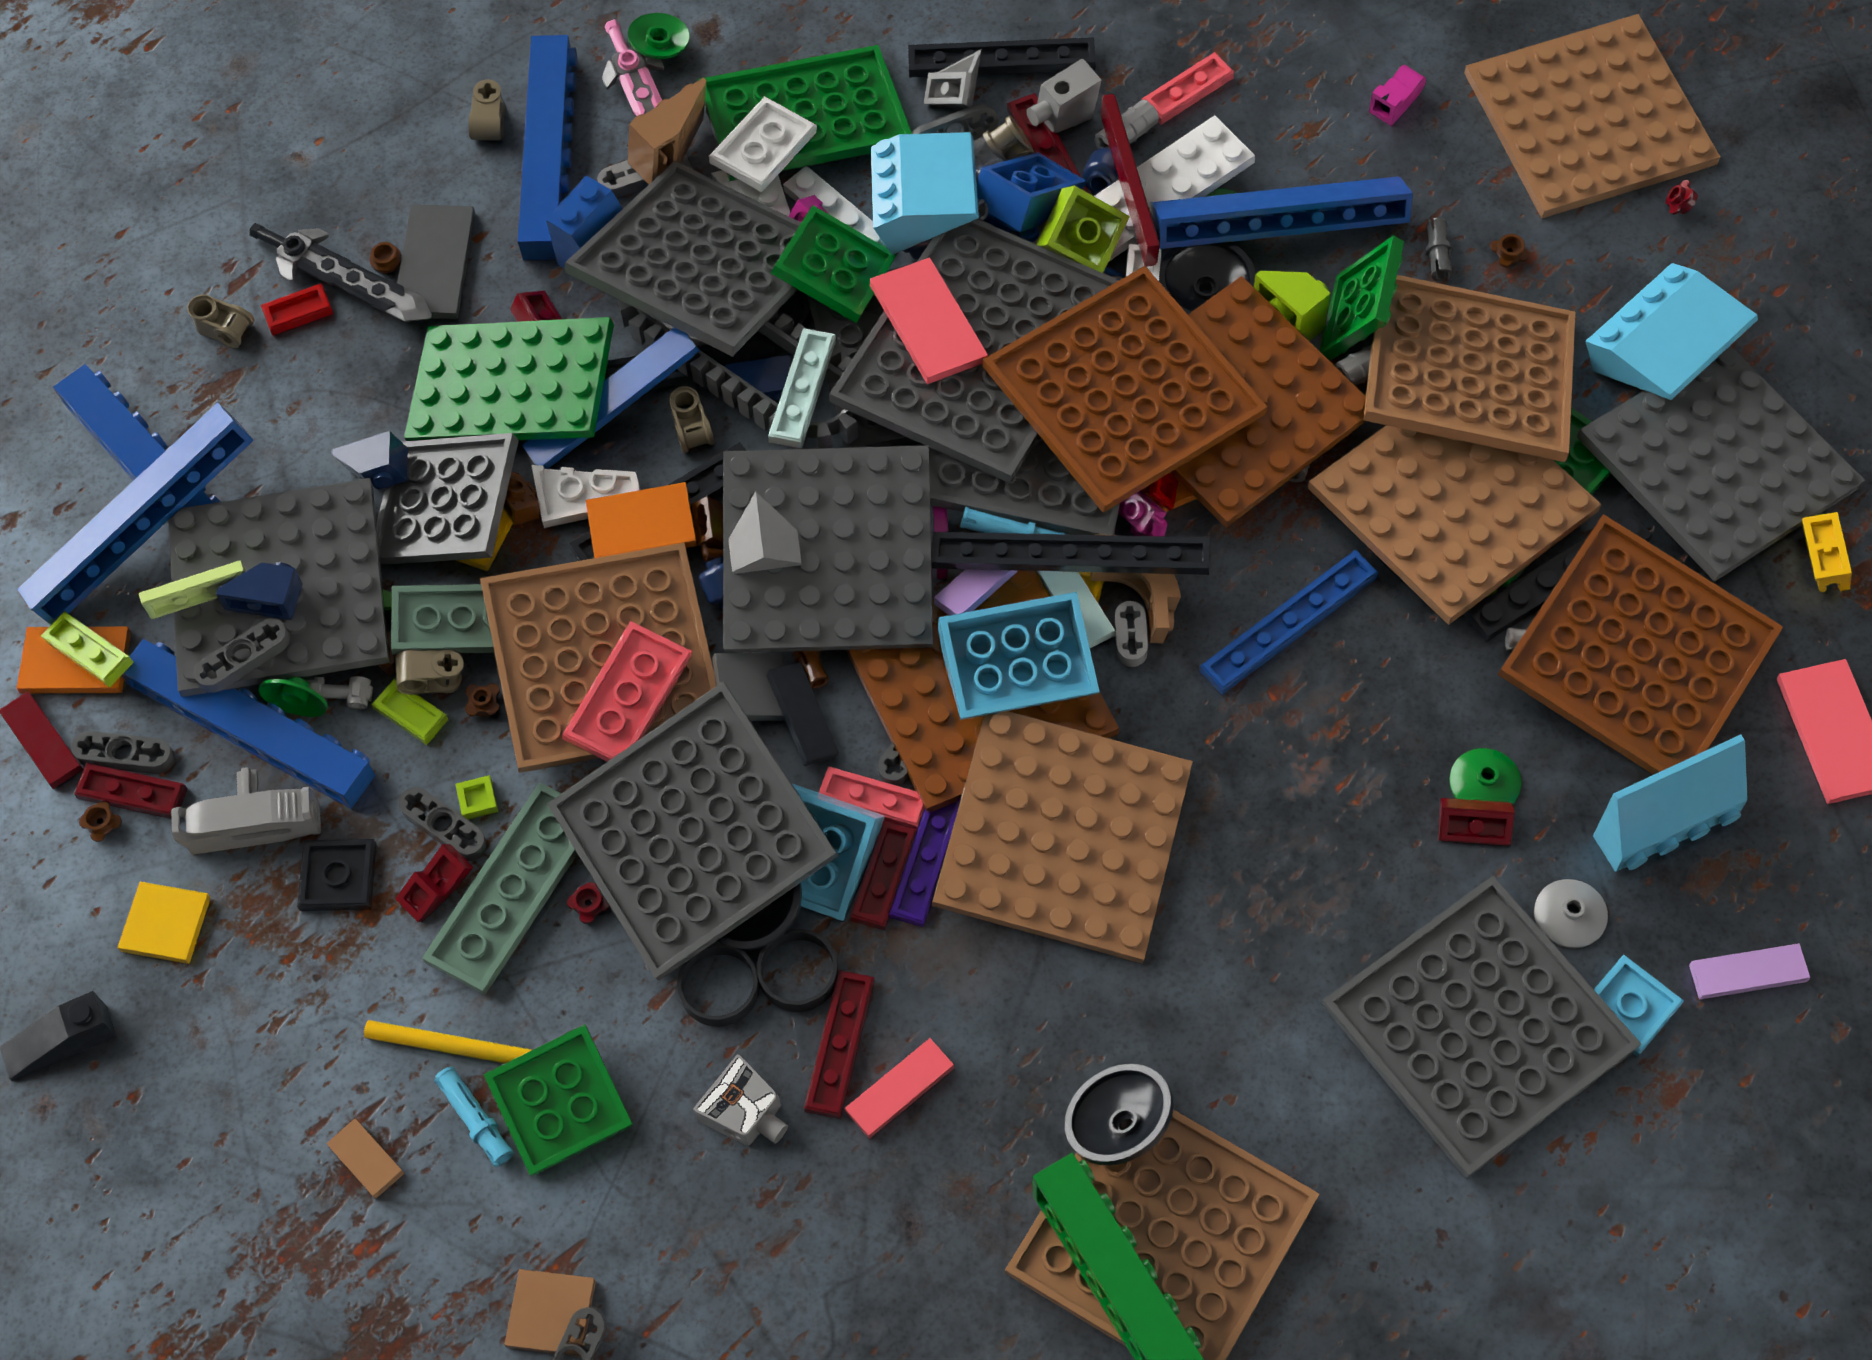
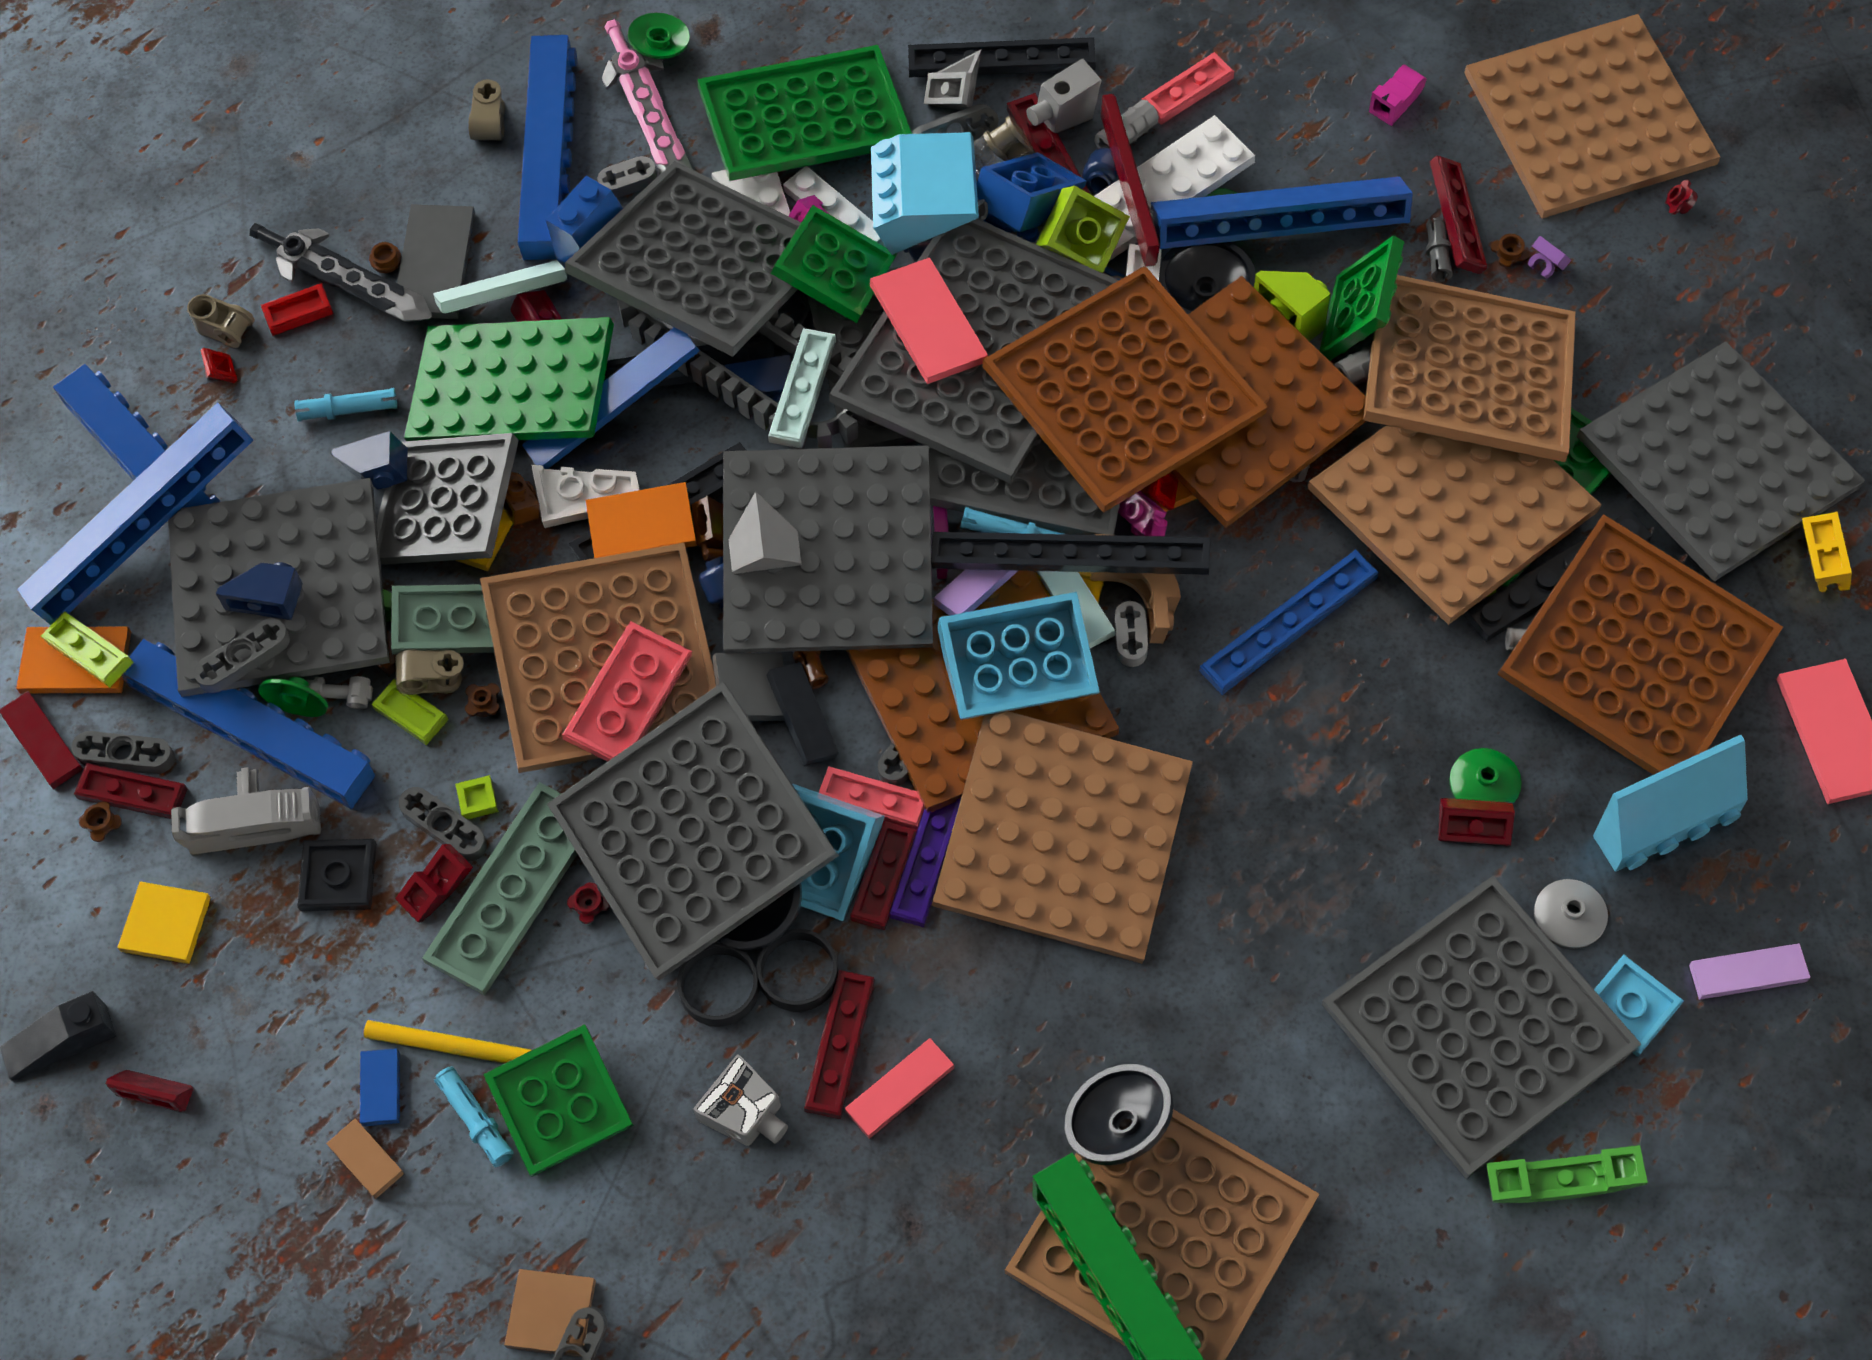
(150, 1090): none -> dark red slope
(188, 591): yellowish green tile -> none
(218, 365): none -> red slope
(345, 404): none -> medium azure pin
(379, 1087): none -> blue tile
(500, 286): none -> light aqua tile
(666, 131): medium nougat slope -> none
(691, 423): dark tan piece -> none
(762, 144): white tile -> none
(1458, 215): none -> dark red tile
(1550, 255): none -> medium lavender tile
(1567, 1177): none -> bright green slope
(1669, 332): medium azure slope -> none

